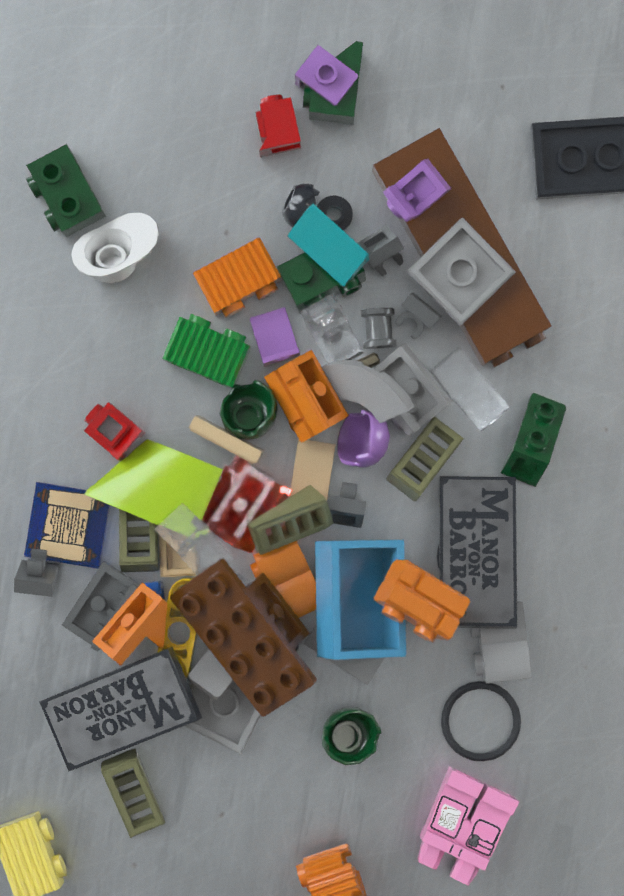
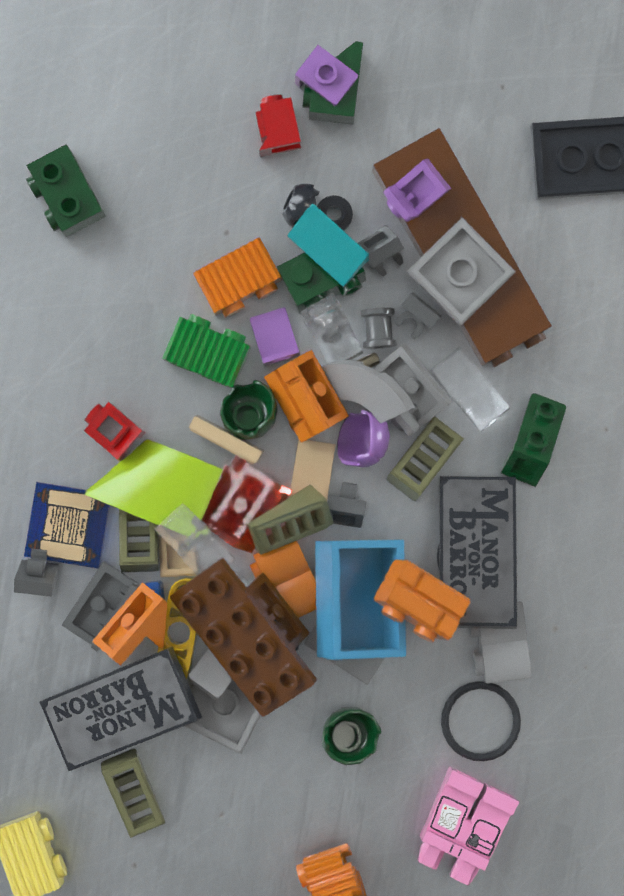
(116, 247): white piece -> none

